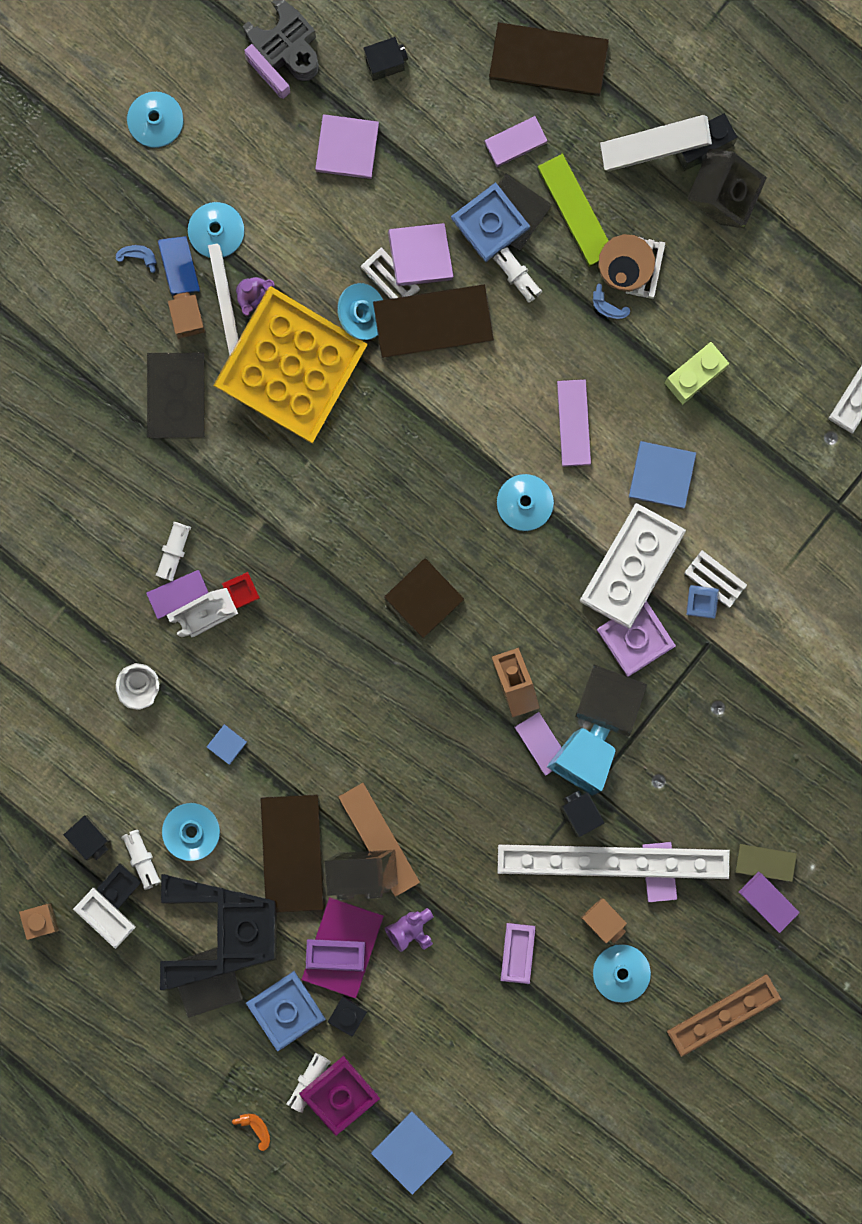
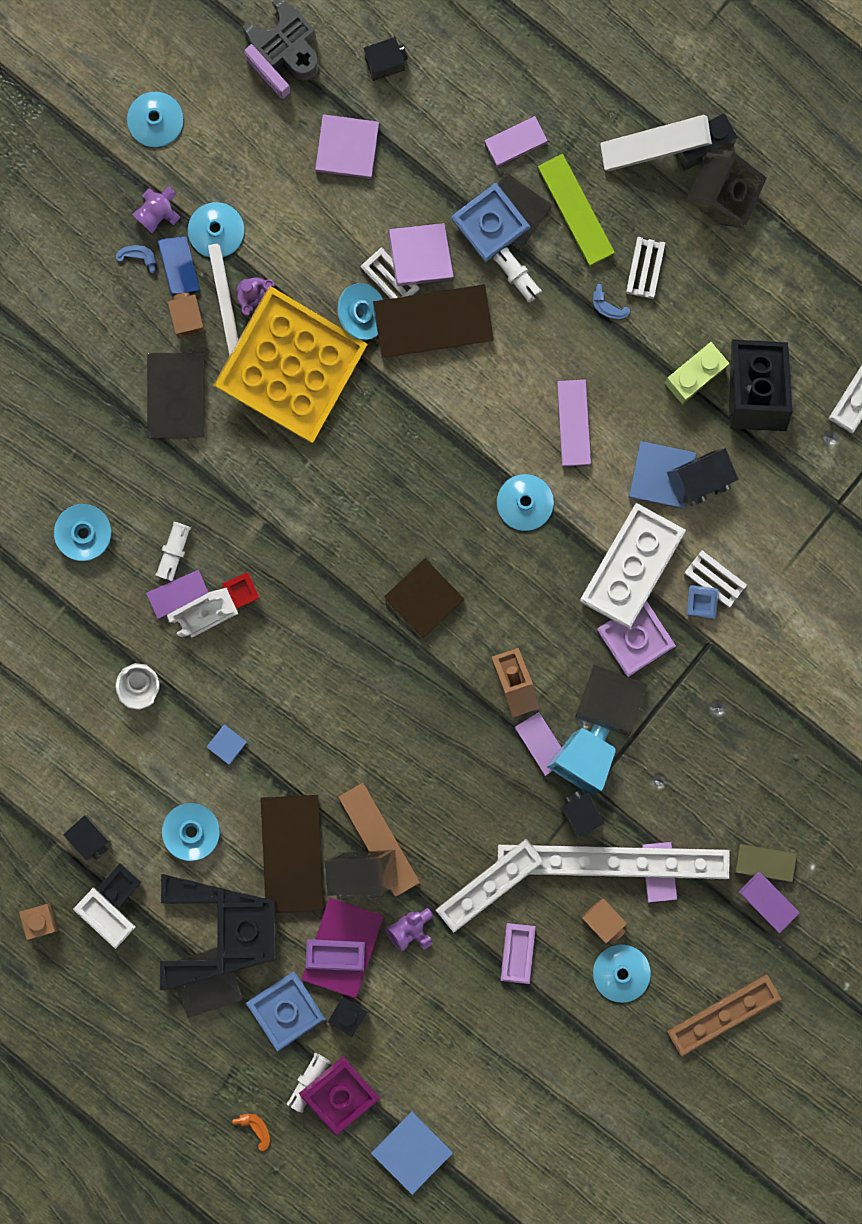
(68, 528): none -> medium azure dish
(141, 859): white pin -> none
(156, 208): none -> medium lavender piece
(490, 885): none -> white tile
(548, 59): dark brown tile -> none
(626, 263): medium nougat tile -> none
(702, 476): none -> black brick
(760, 385): none -> black slope

